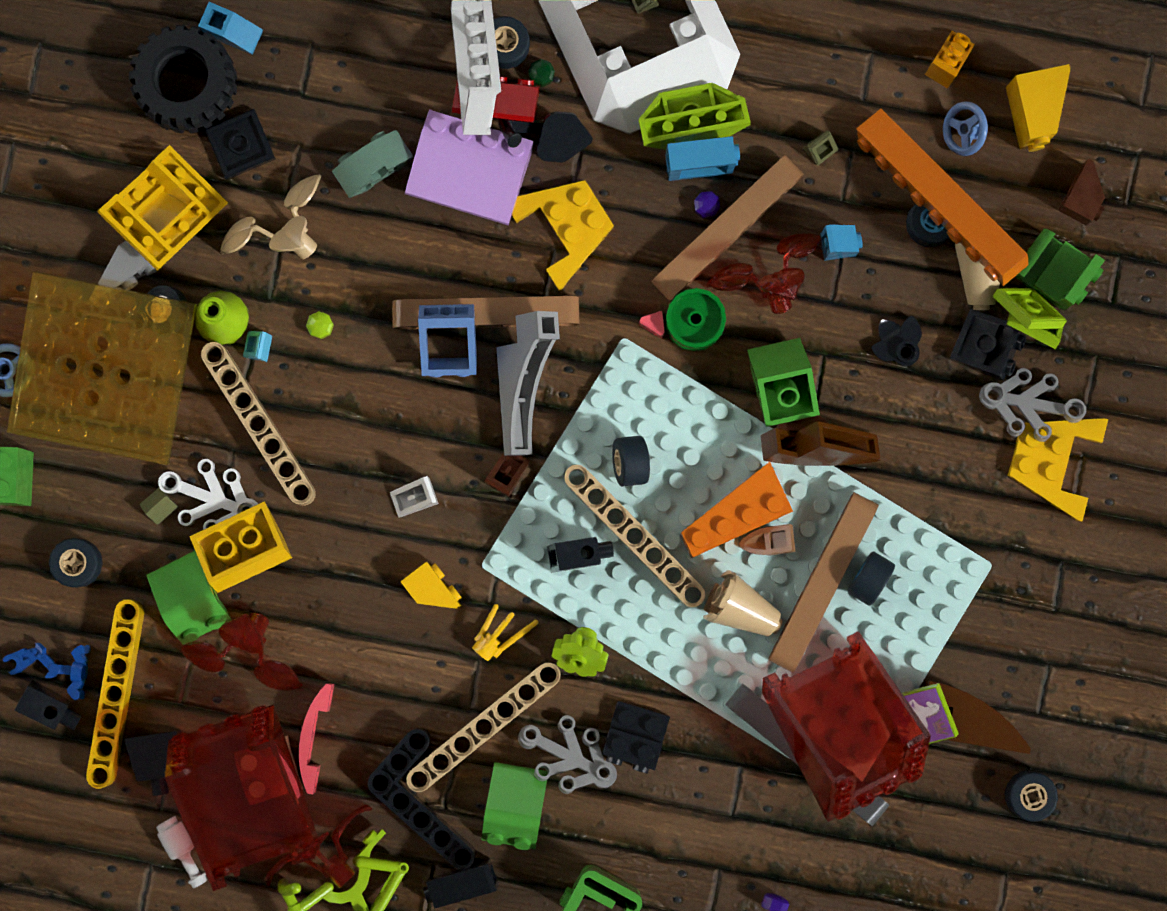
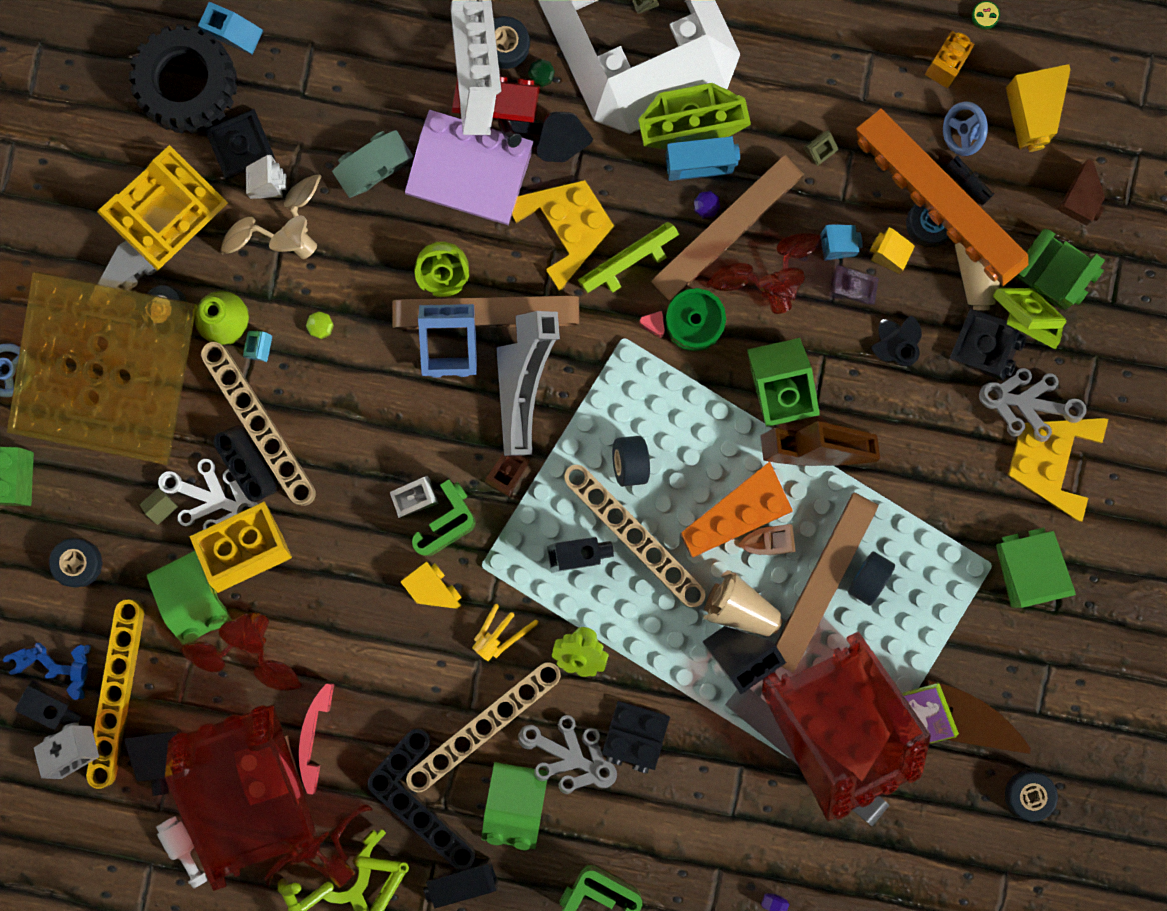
(66, 751): none -> light grey brick
(246, 463): none -> black beam
(265, 179): none -> white slope
(442, 269): none -> lime cylinder
(456, 496): none -> bright green piece
(649, 244): none -> lime hinge
(743, 656): none -> black slope
(854, 286): none -> clear purple slope
(891, 250): none -> yellow slope
(969, 180): none -> black pin
(985, 15): none -> tile
(1034, 569): none -> bright green slope

